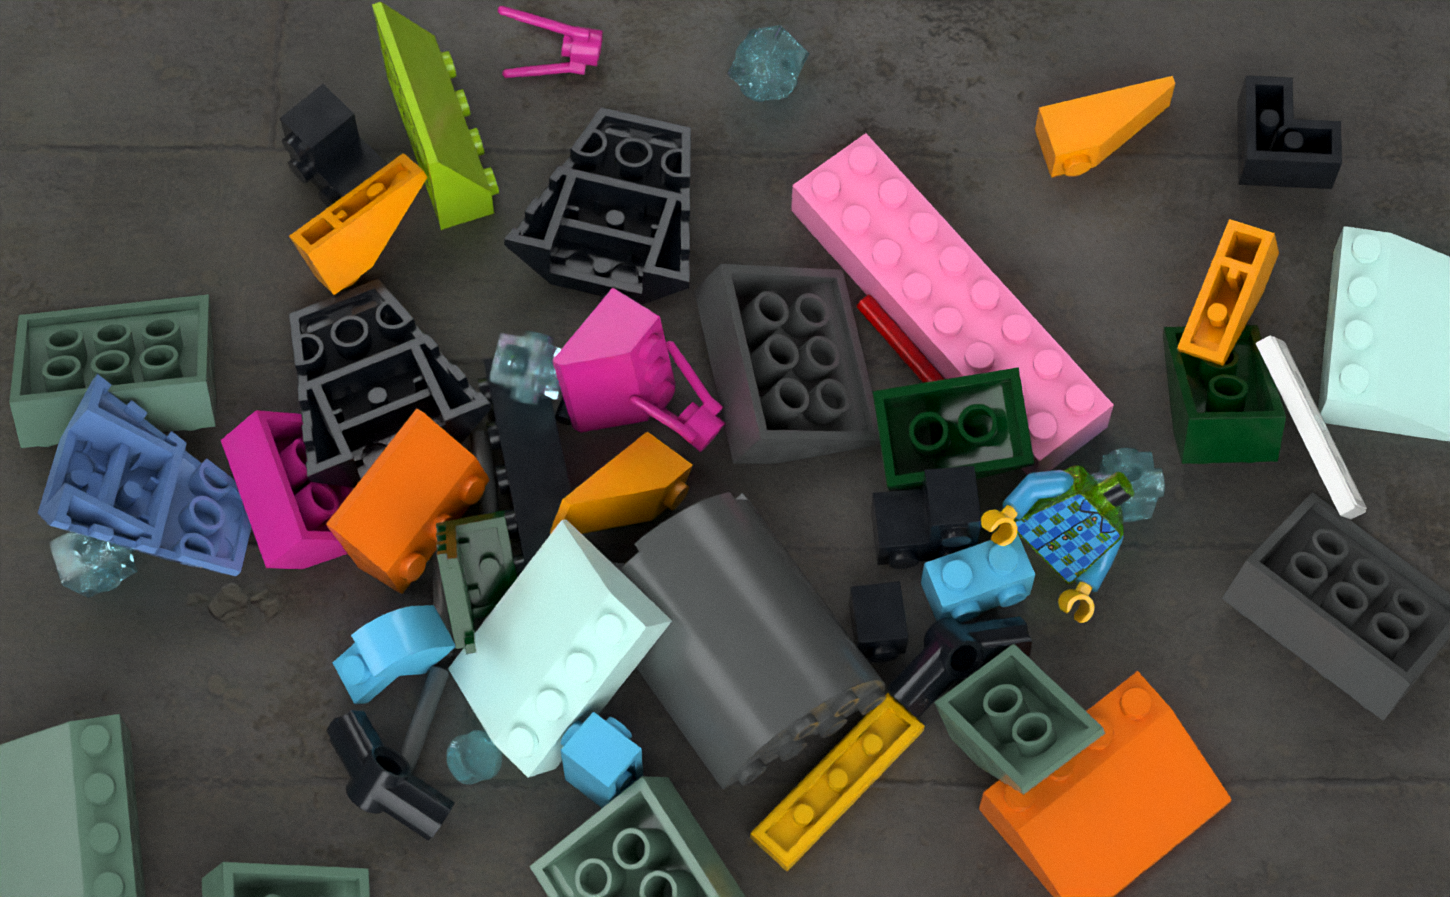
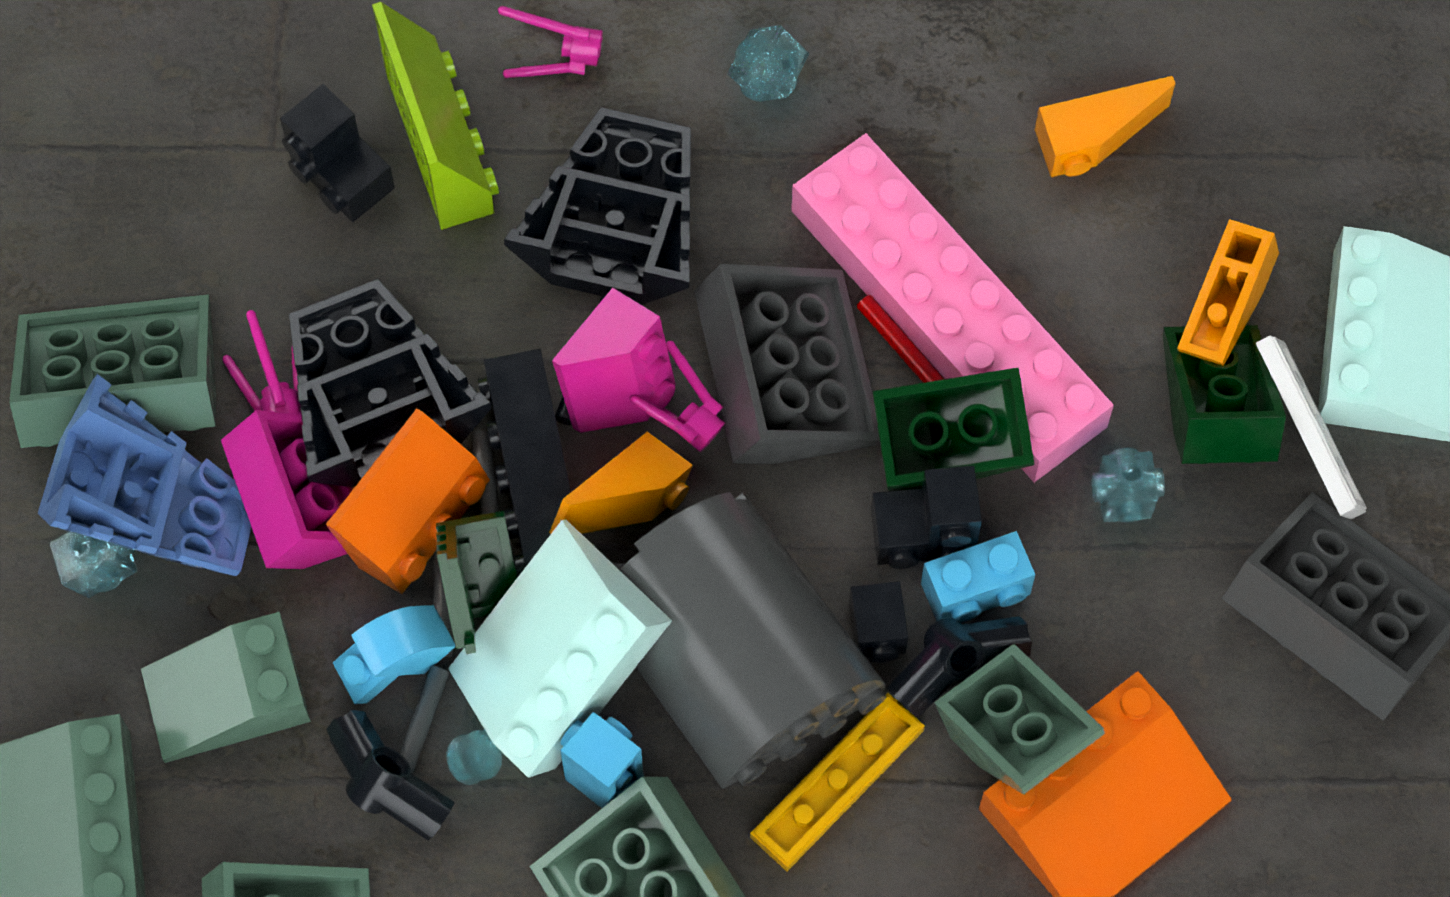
(225, 689): none -> sand green slope
(276, 396): none -> dark pink plant
(356, 228): light orange slope -> none
(526, 367): clear light blue brick -> none
(1069, 524): torso -> none
(1276, 146): black brick -> none

